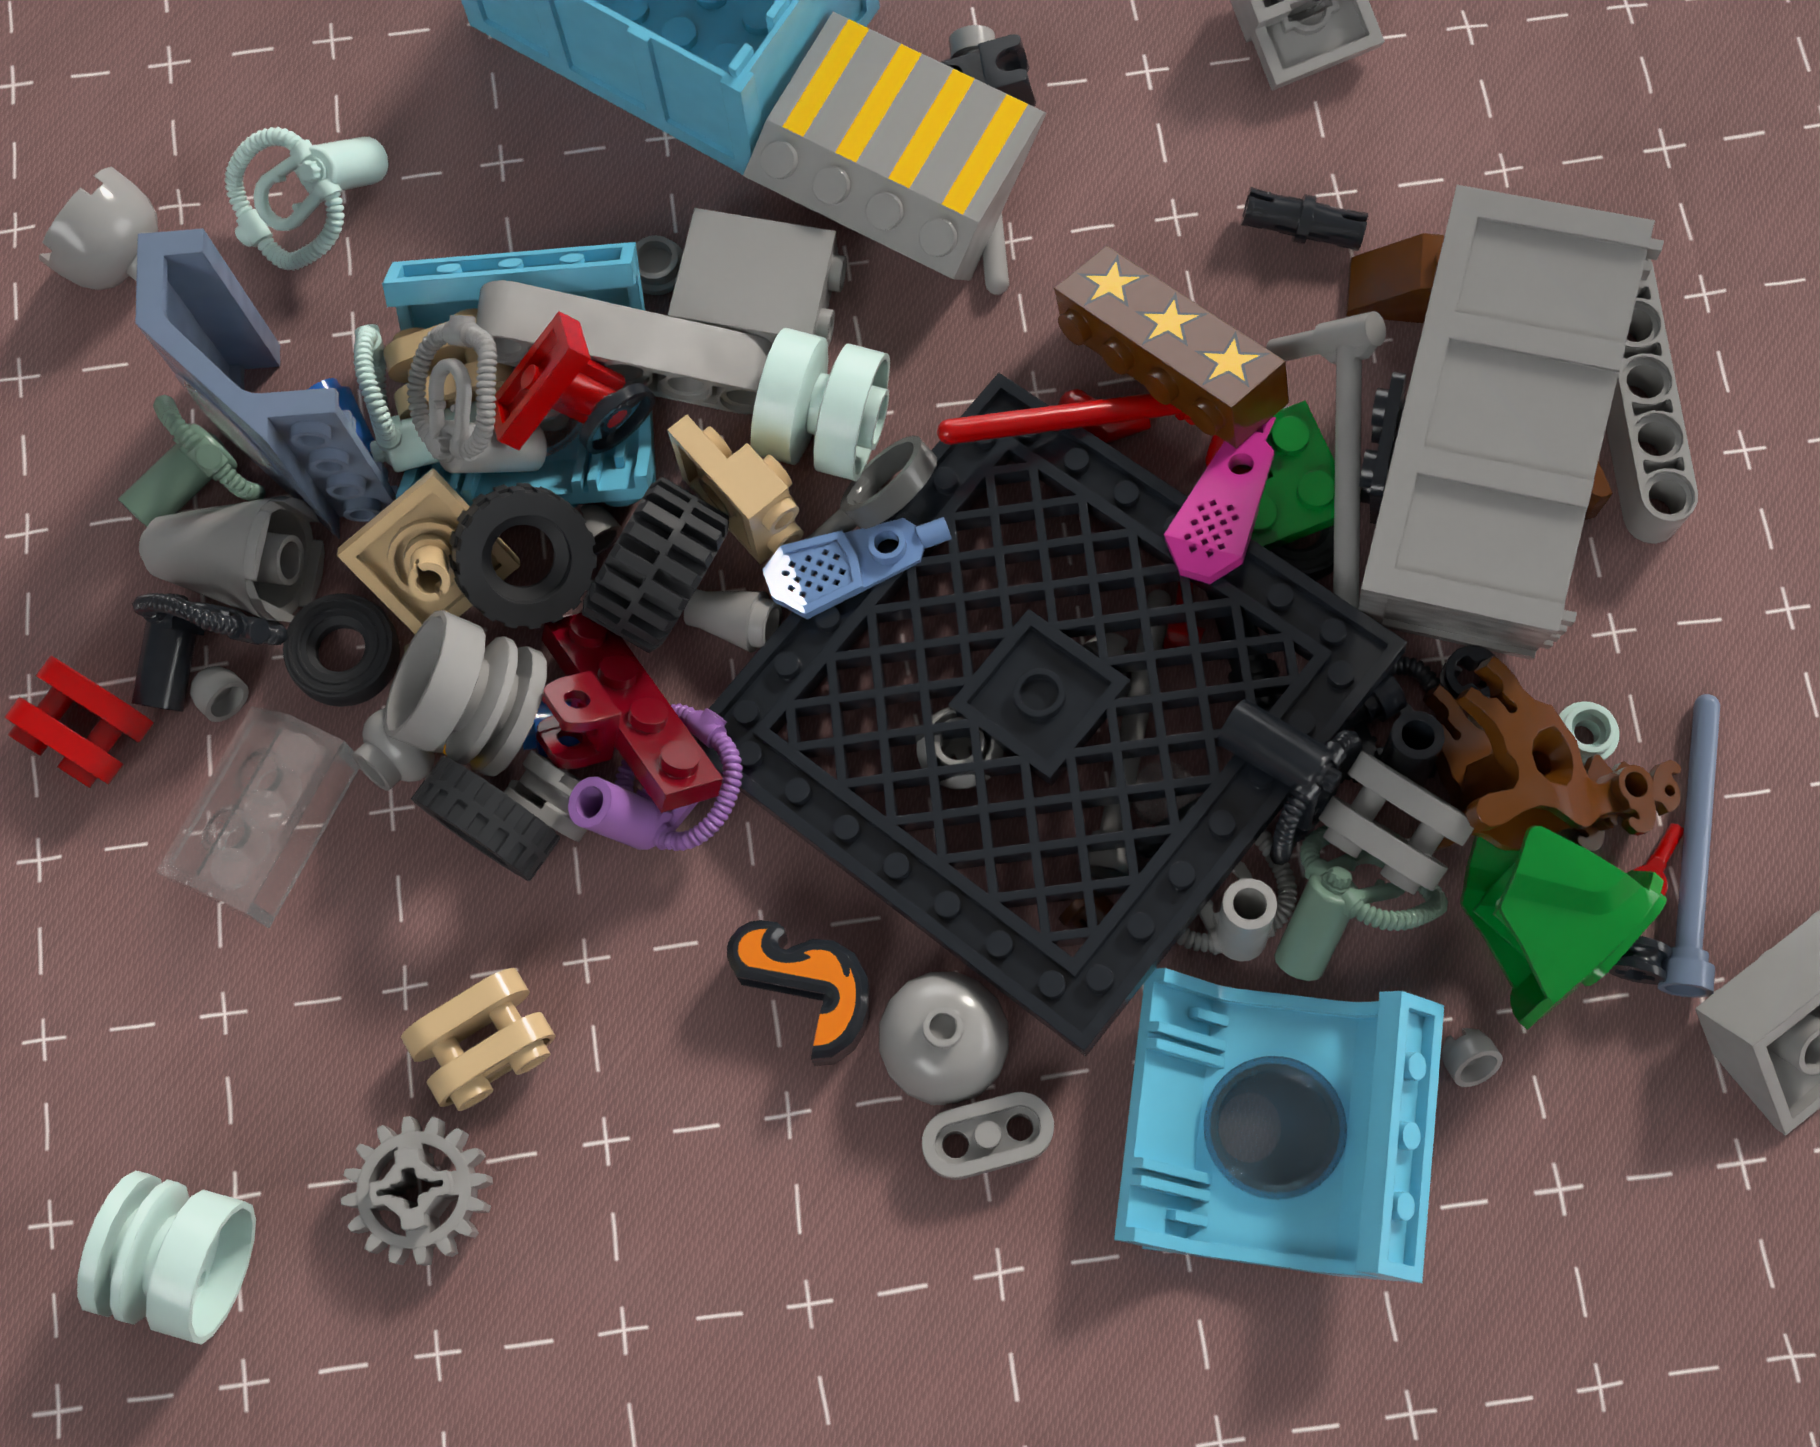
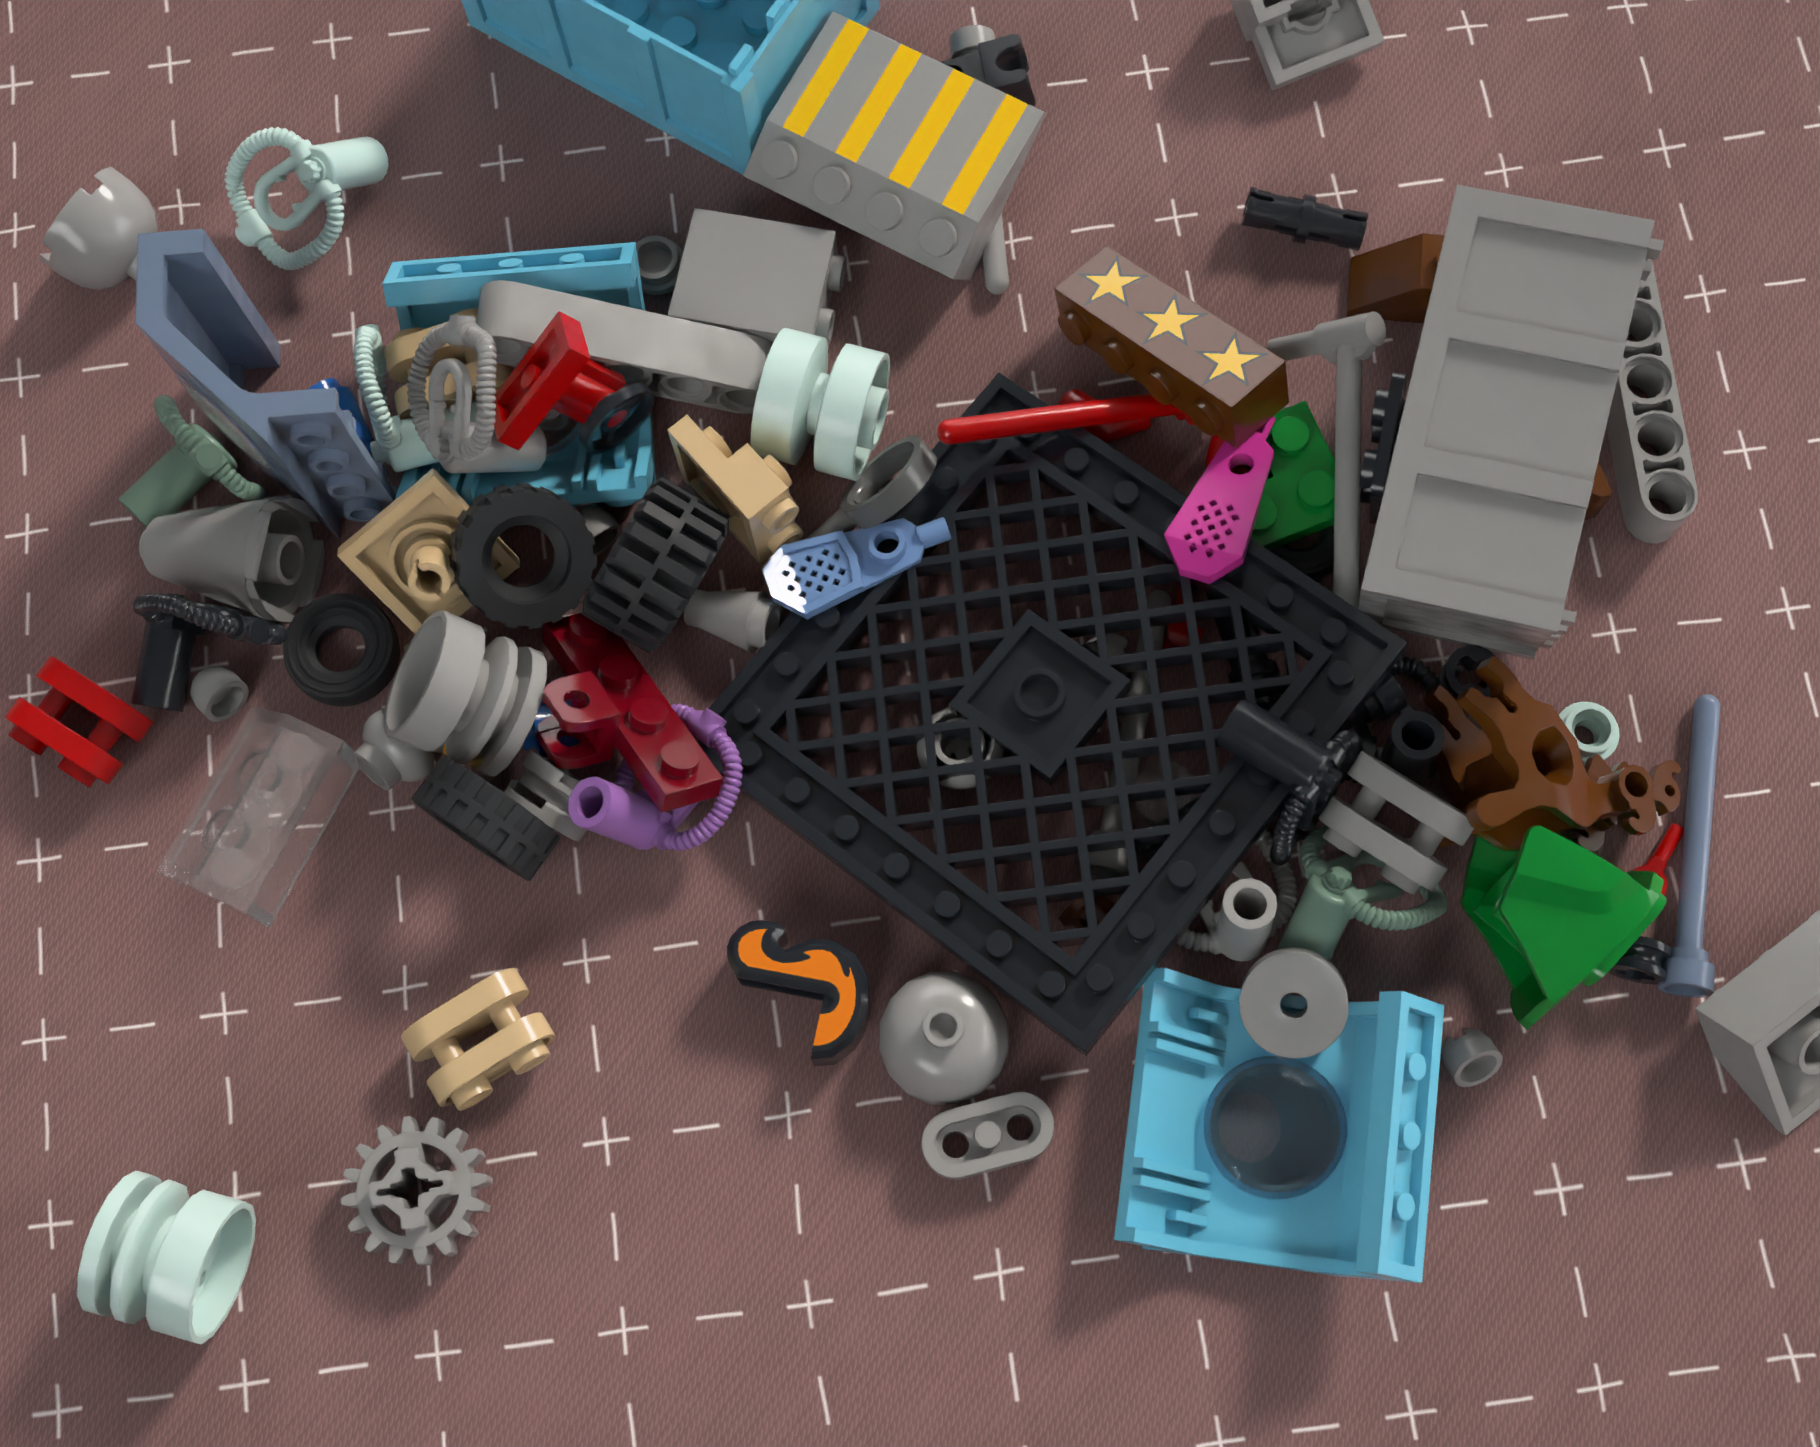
(1301, 1032): none -> light grey piece

